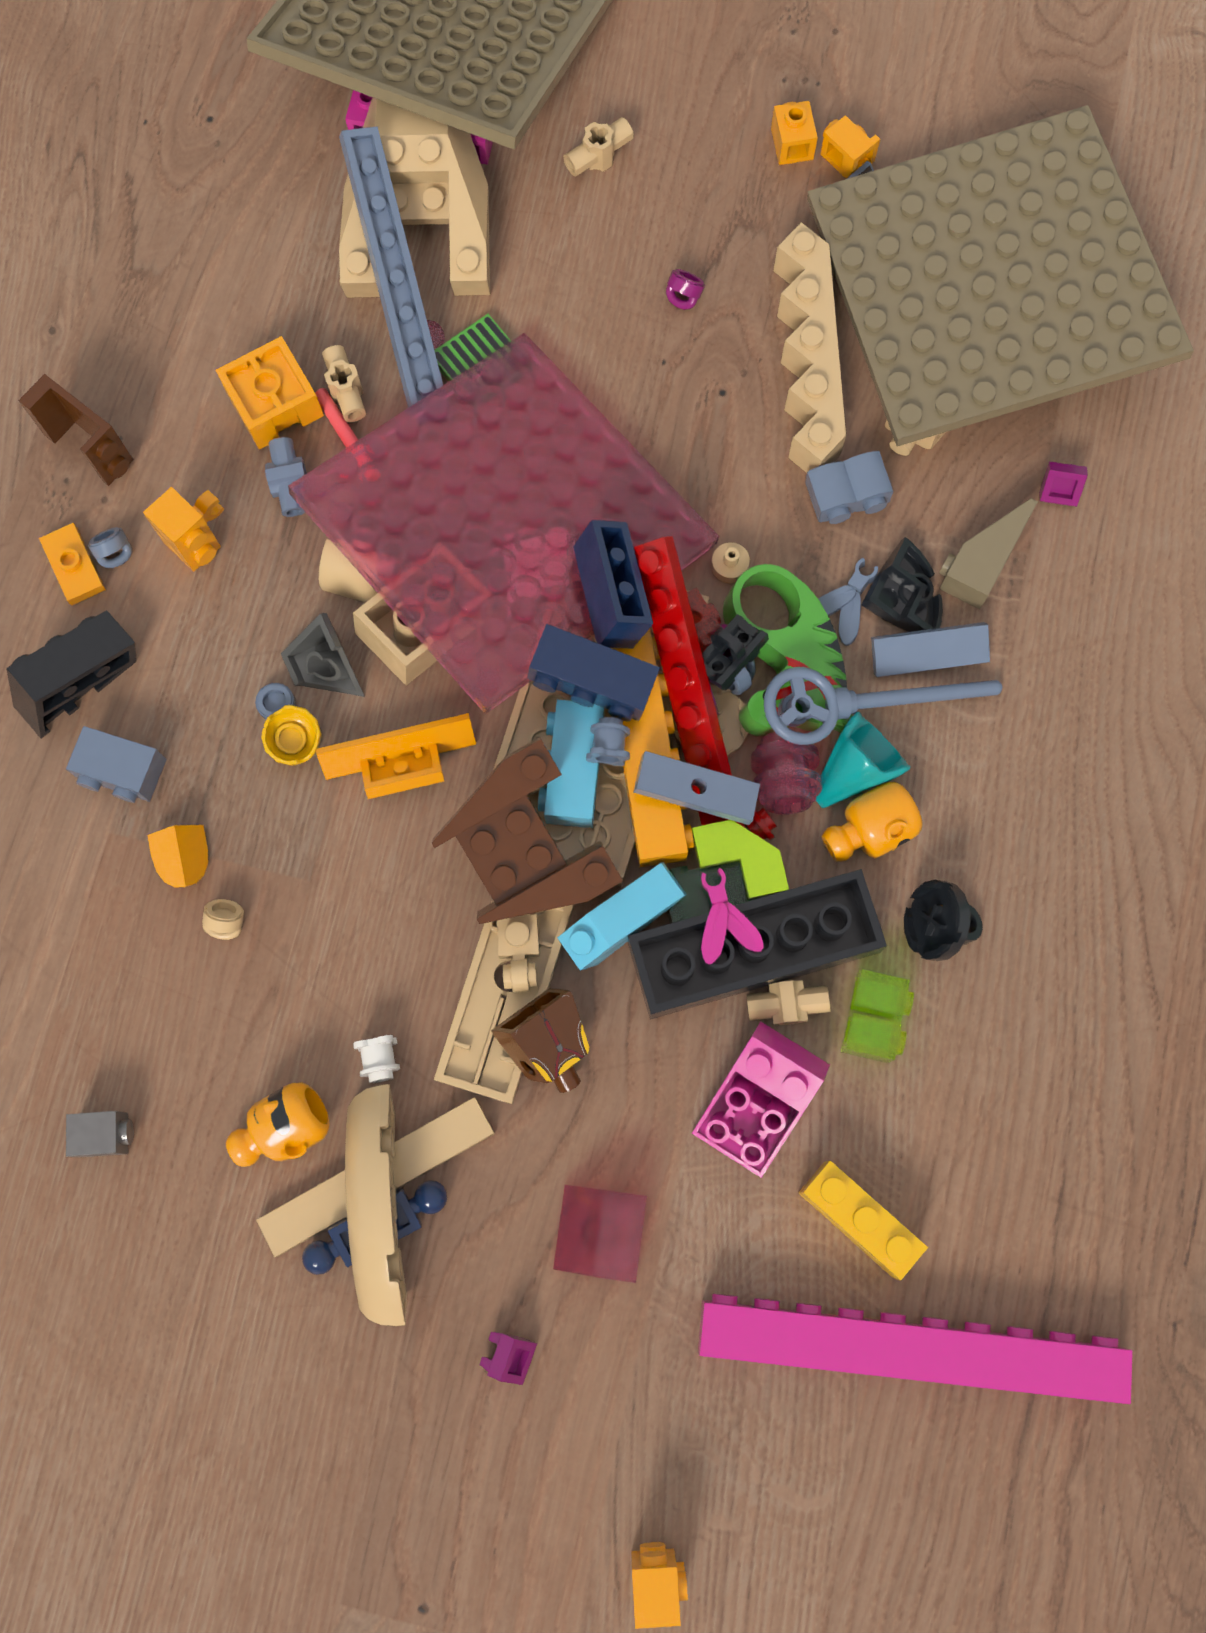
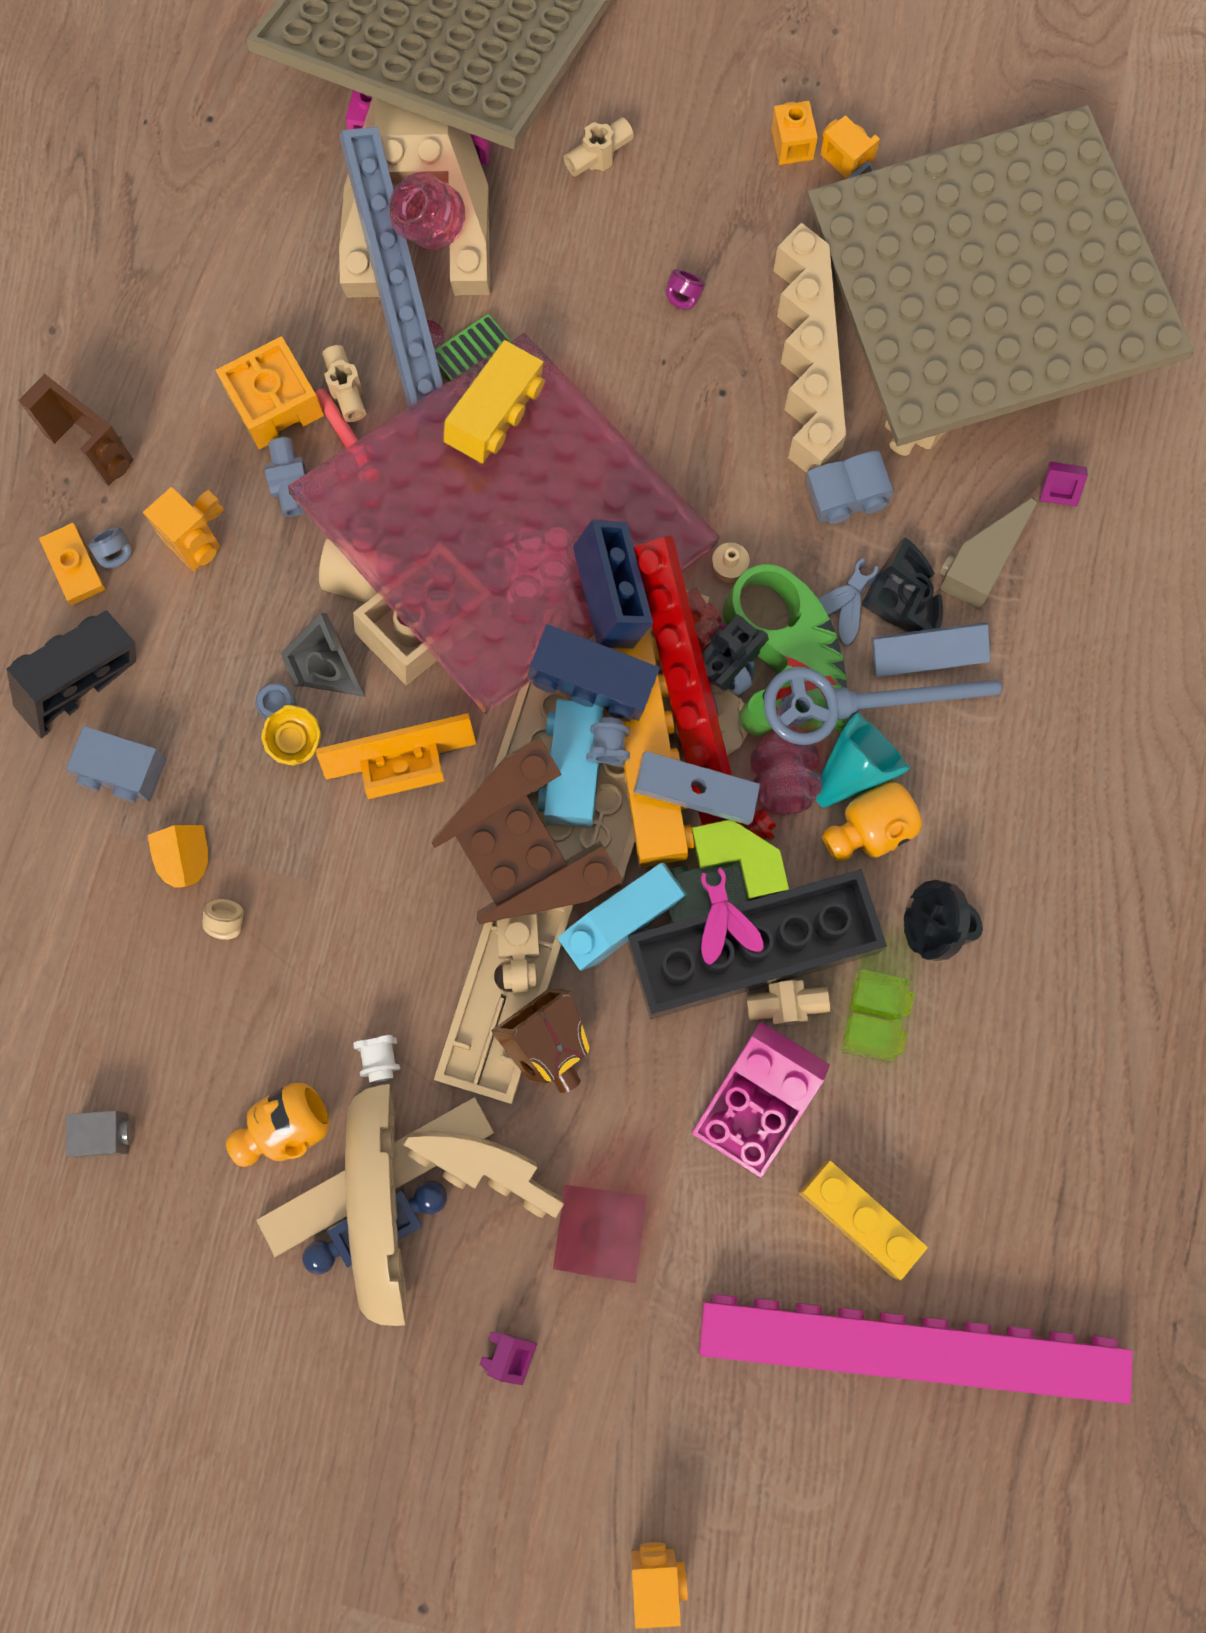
(427, 211): none -> clear pink piece
(471, 1157): none -> tan slope
(494, 402): none -> yellow brick

